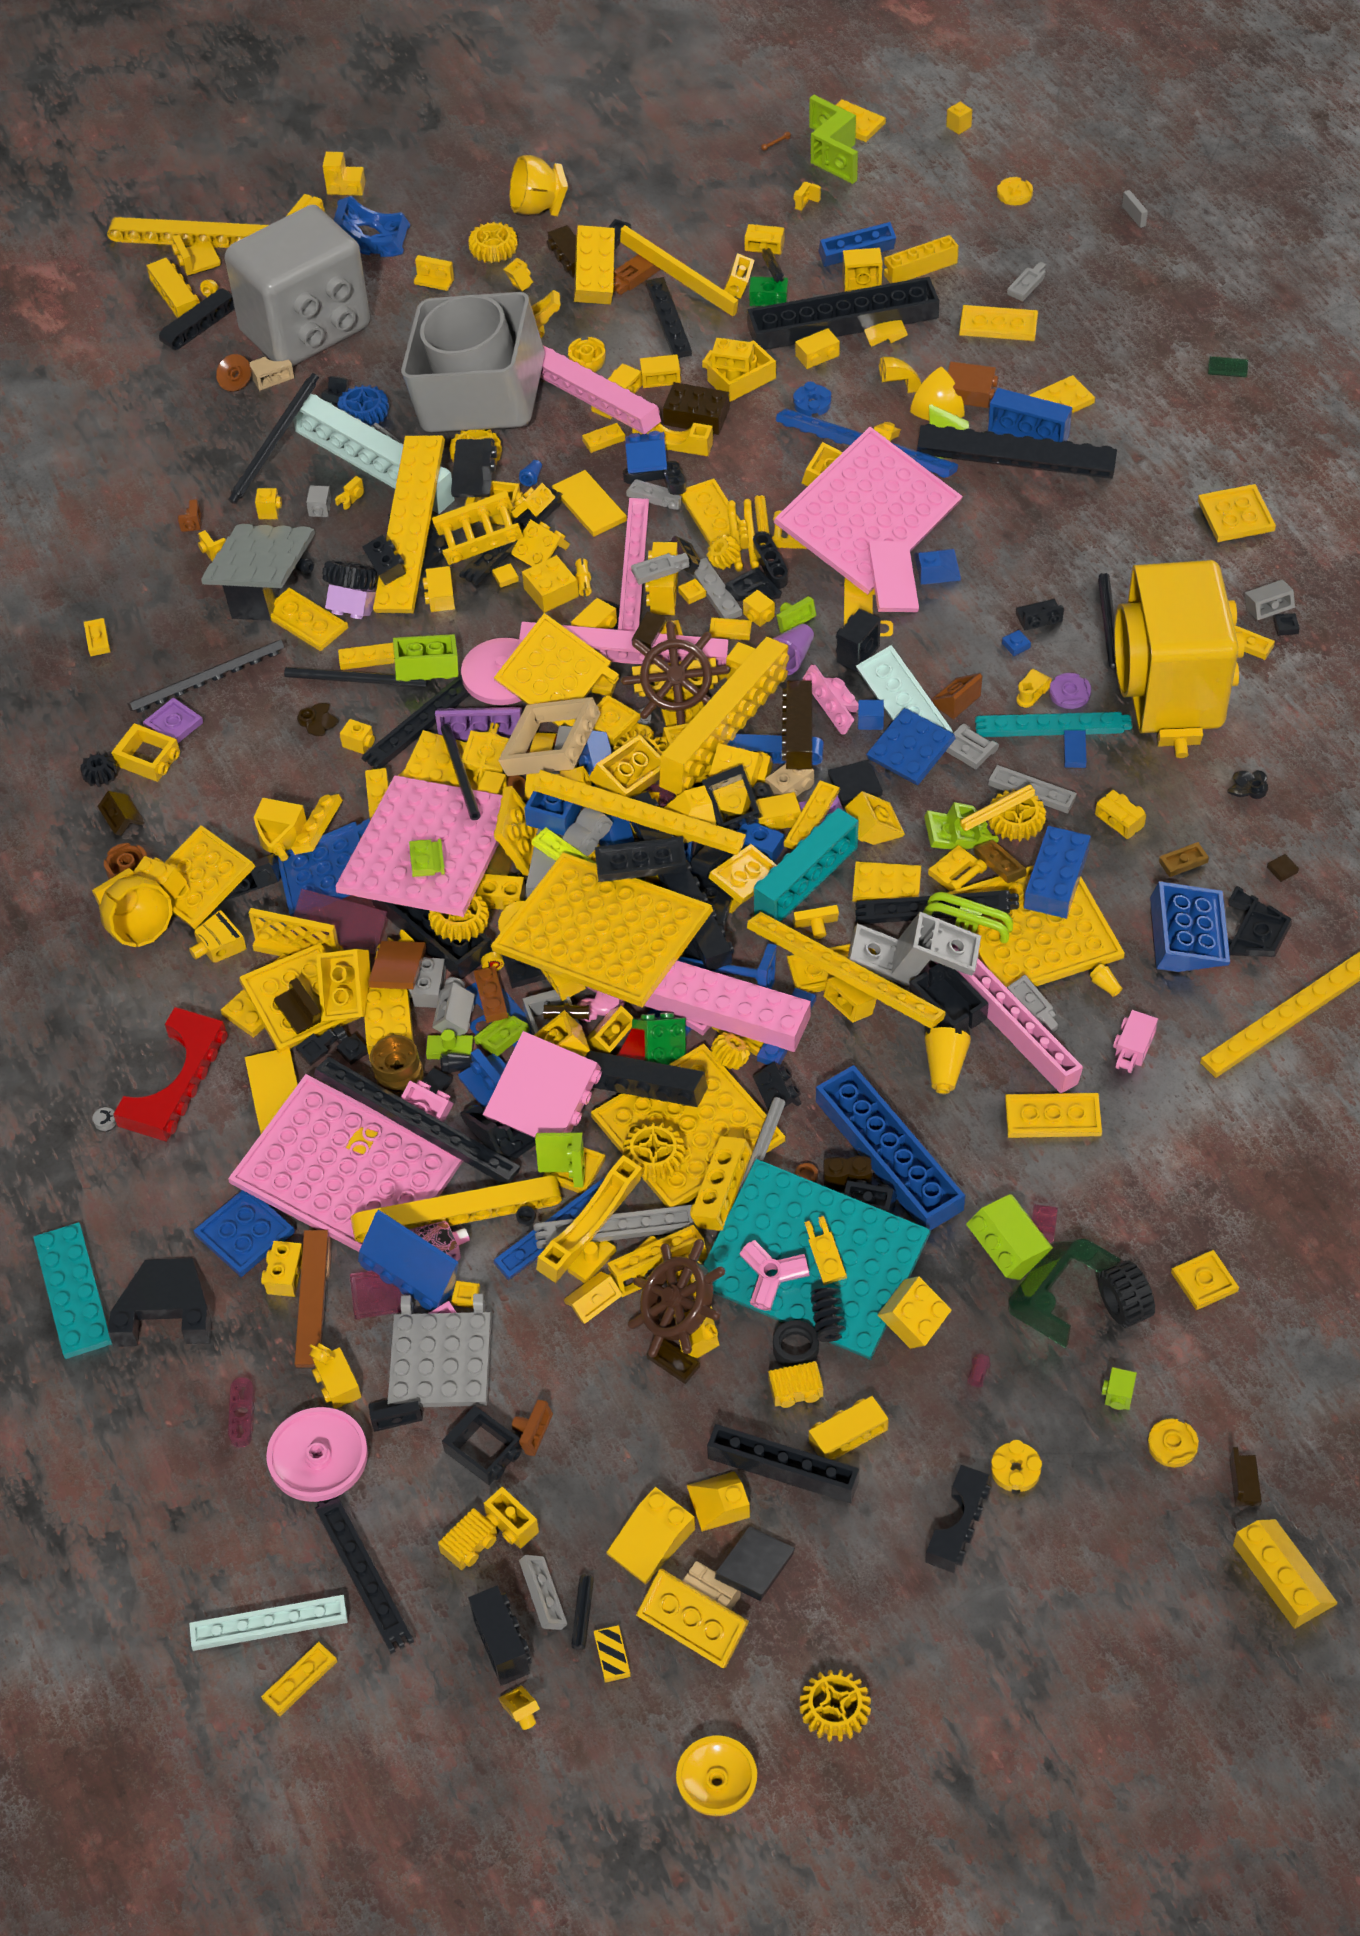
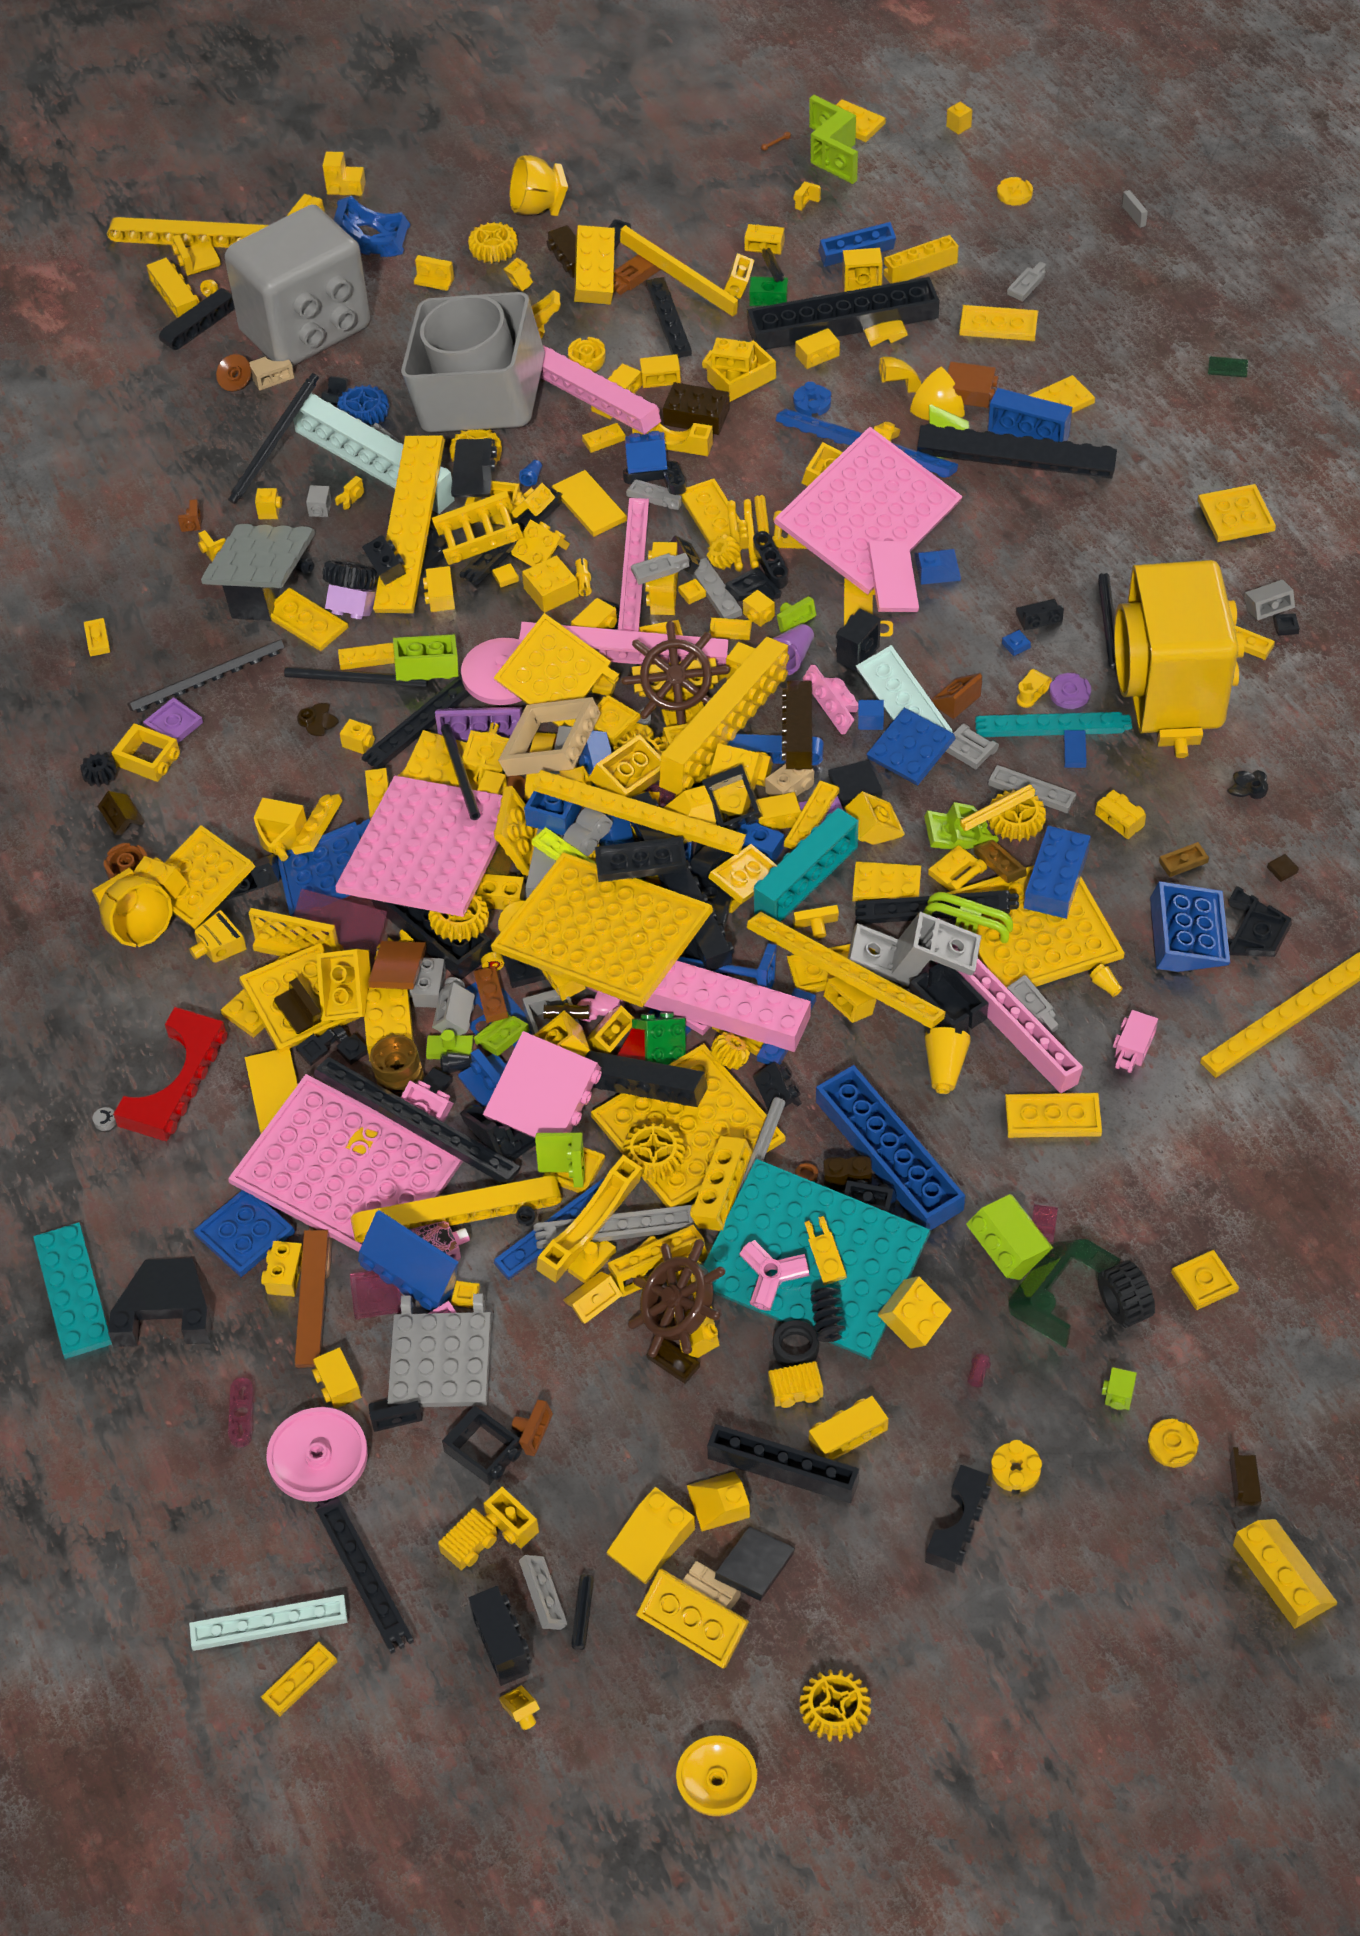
(320, 1353): yellow plate -> none
(426, 857): lime plate -> none
(612, 1653): yellow tile -> none
(649, 629): dark brown tile -> none
(762, 790): black arm -> none

